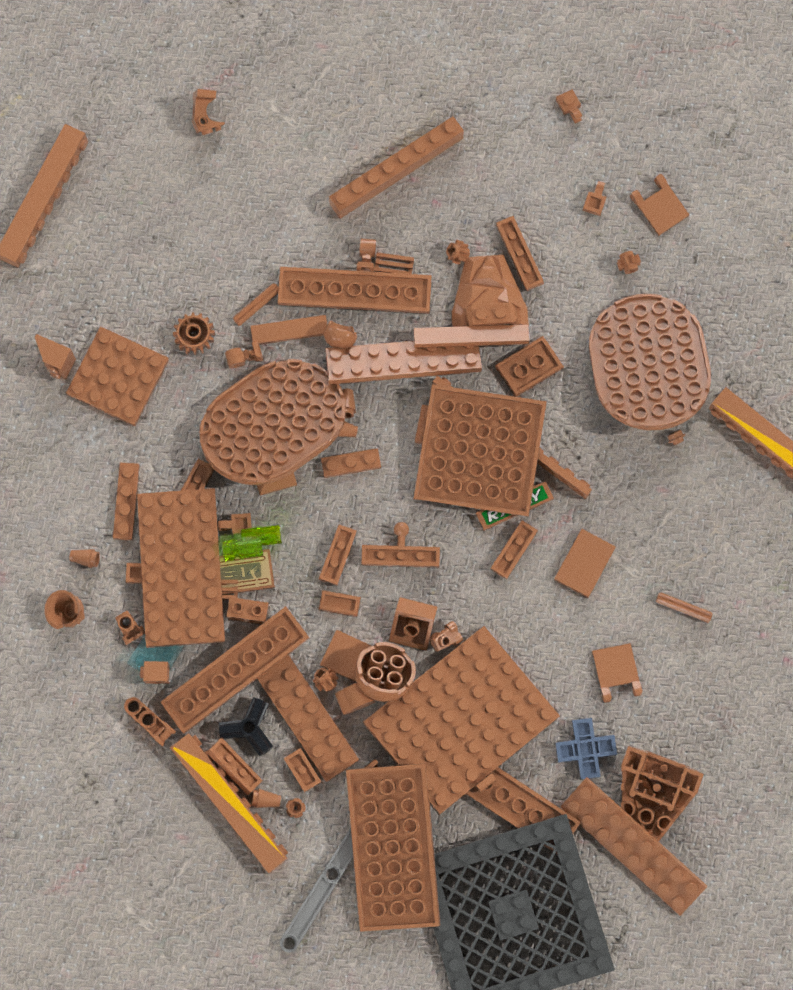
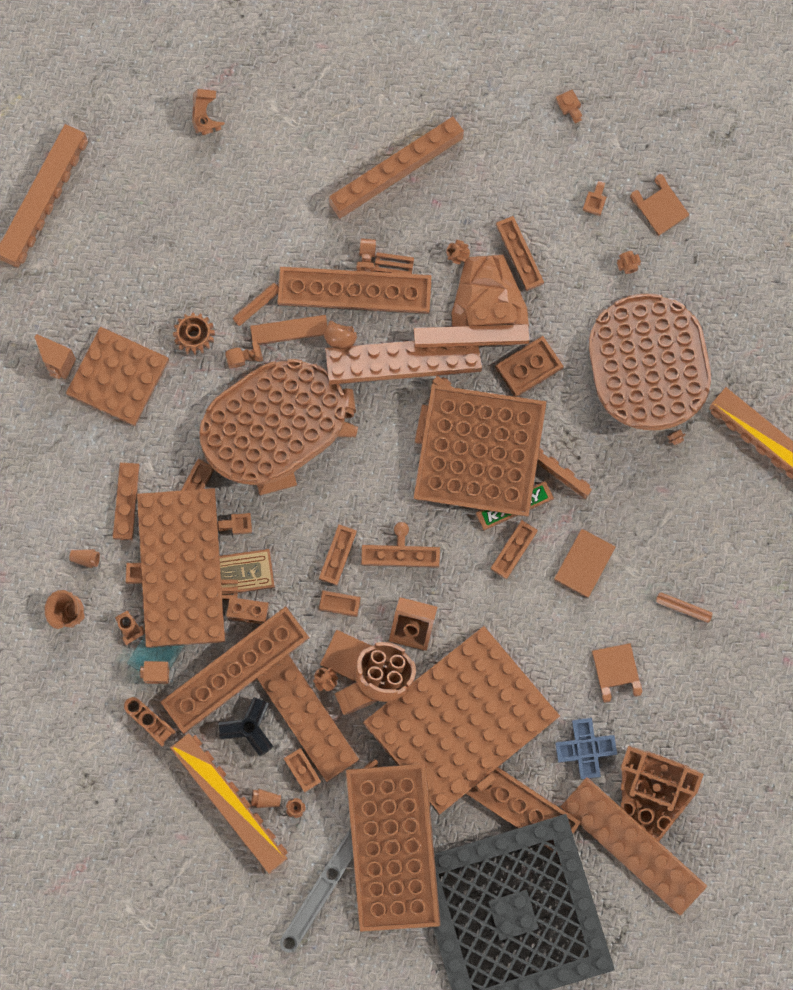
(234, 766): nougat plate -> none
(251, 542): clear neon green plate -> none
(351, 463): nougat plate -> none
(446, 637): nougat plate -> none

